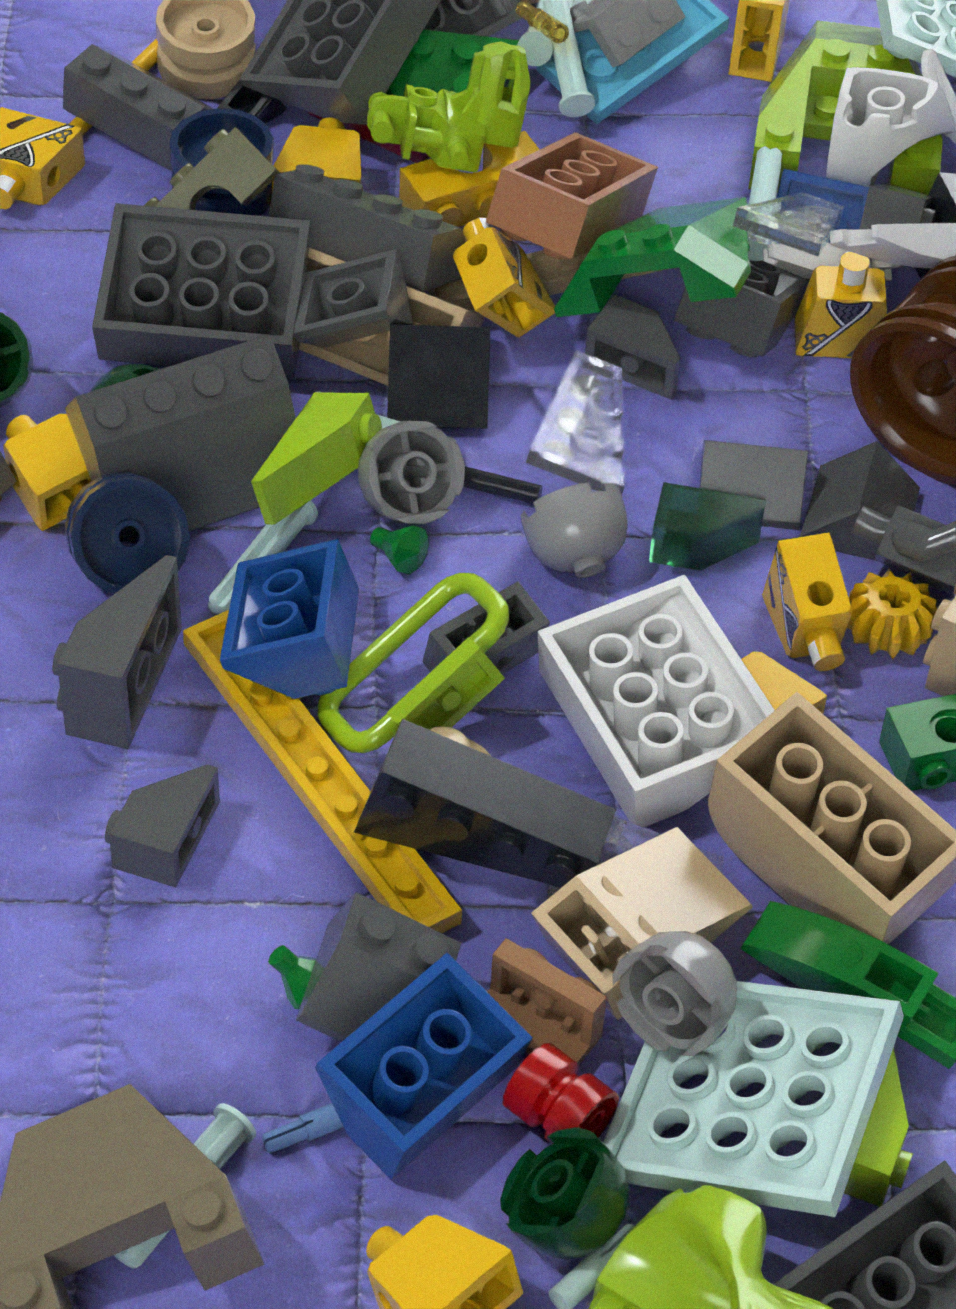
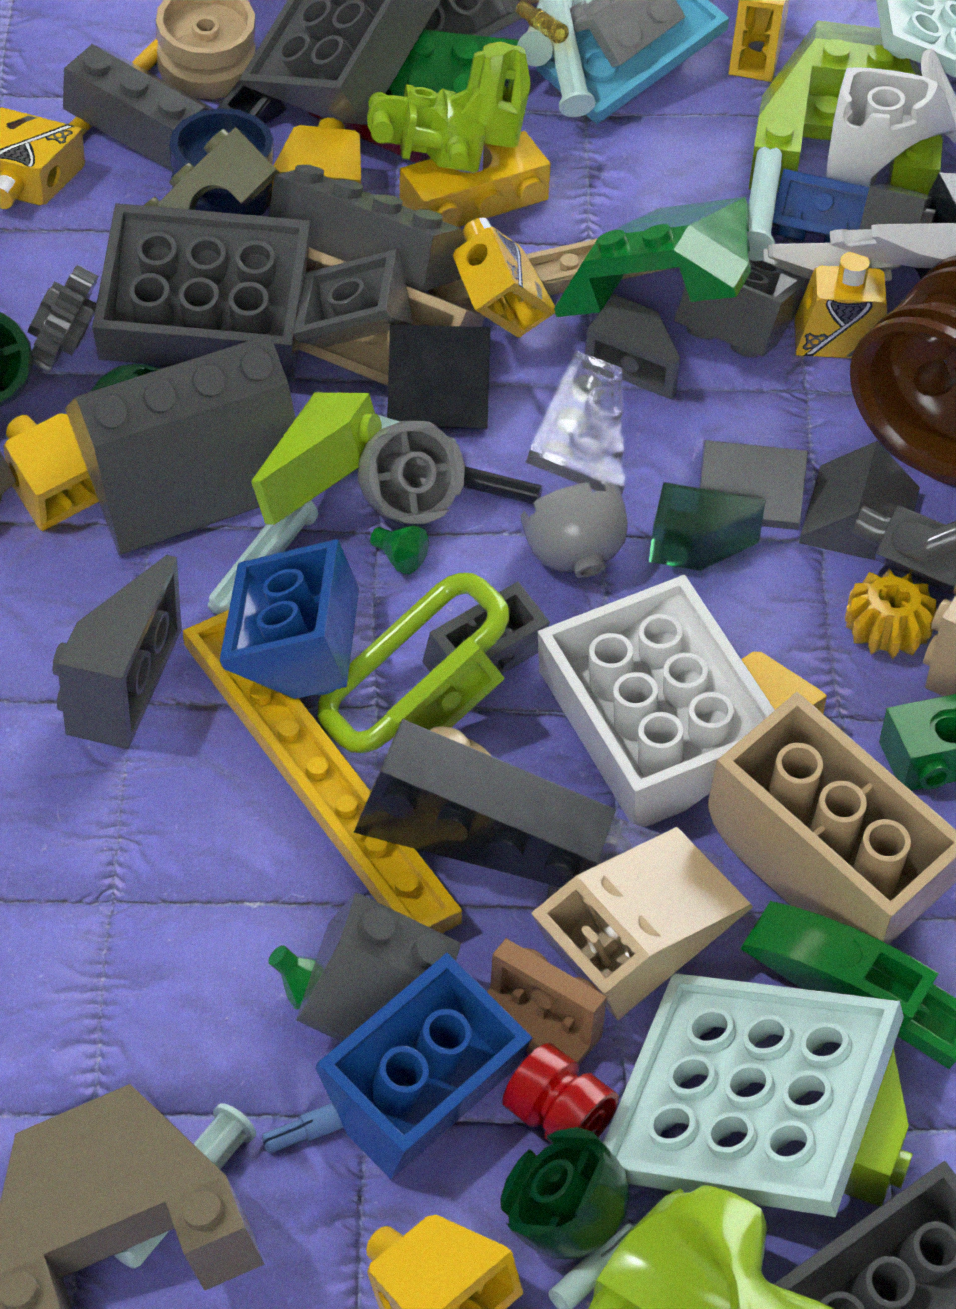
(63, 318): none -> dark grey gear
(108, 507): dark blue wheel -> none
(163, 825): dark grey slope -> none
(570, 195): nougat brick -> none
(676, 991): light grey cylinder -> none
(791, 220): clear wing -> none
(808, 600): yellow torso -> none

